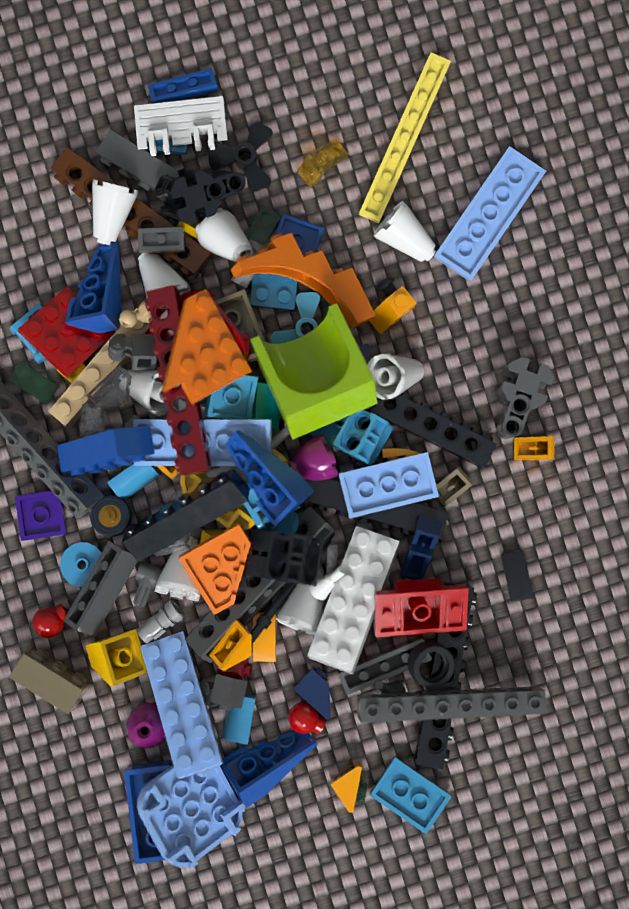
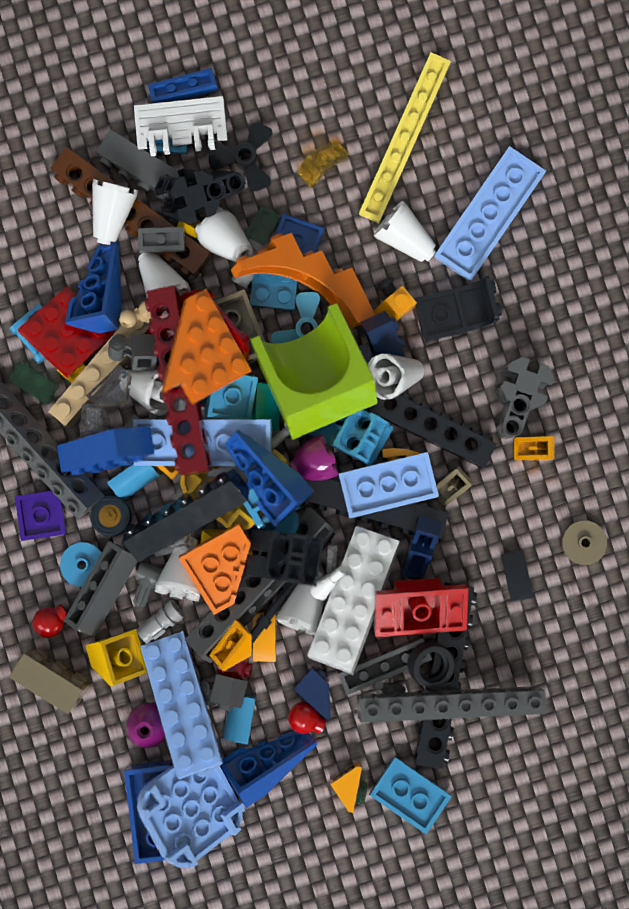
(382, 335): none -> dark blue brick
(458, 310): none -> black bracket
(572, 540): none -> dark tan plate

